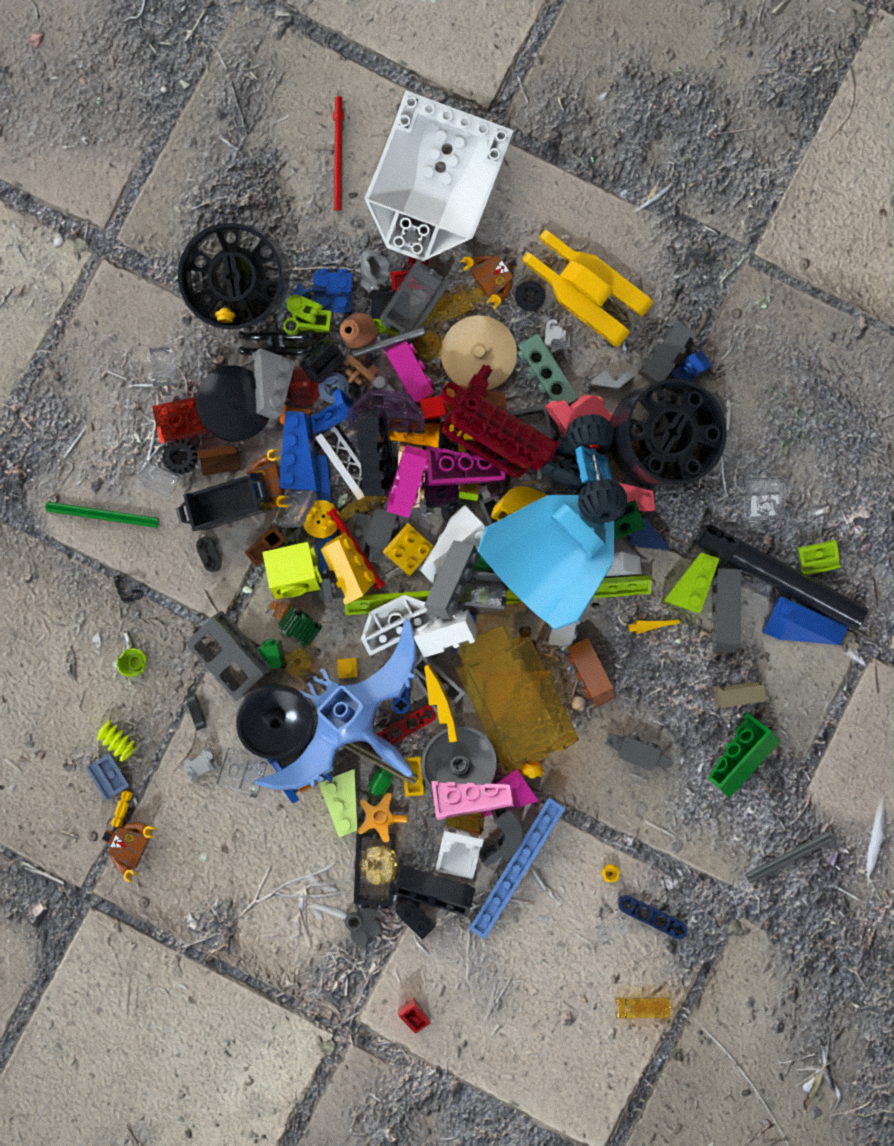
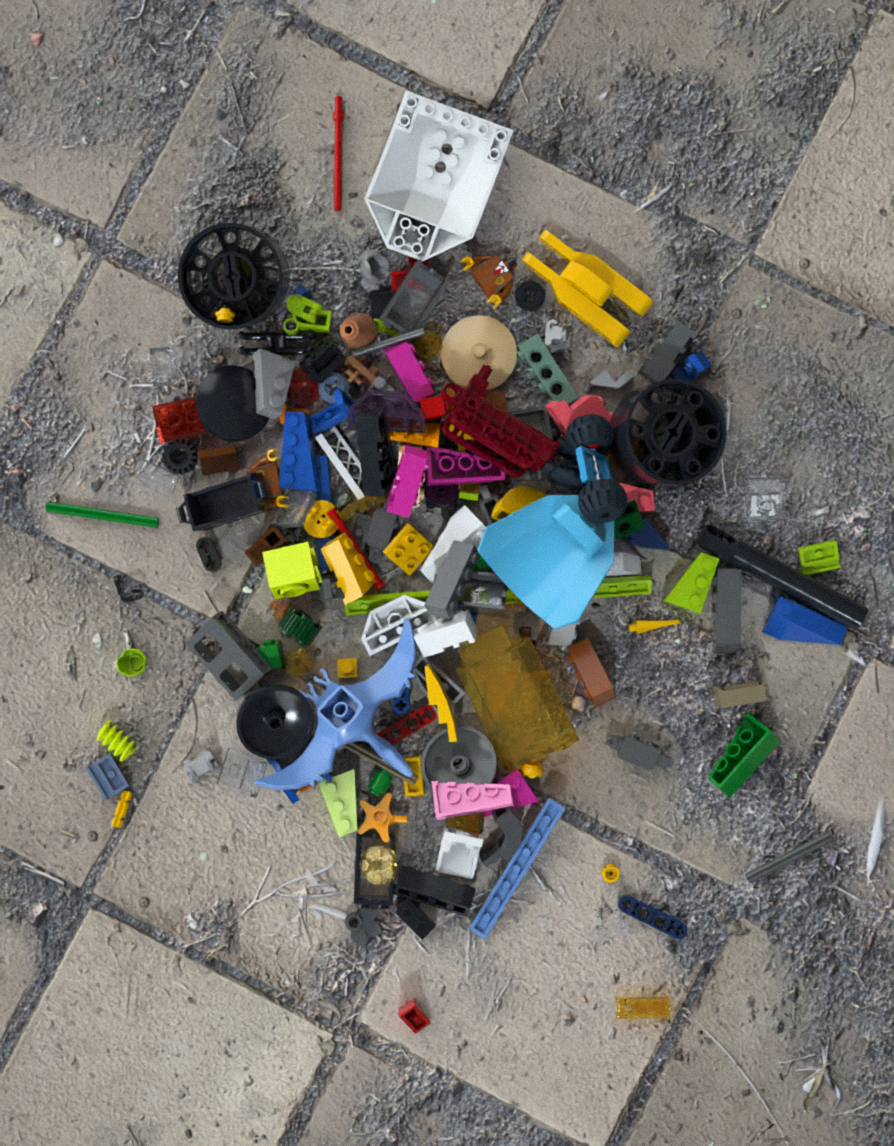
(128, 846): dark orange torso -> none
(196, 711): pearl dark grey beam -> none
(333, 290): blue plate -> none
(454, 306): clear yellow plate -> none

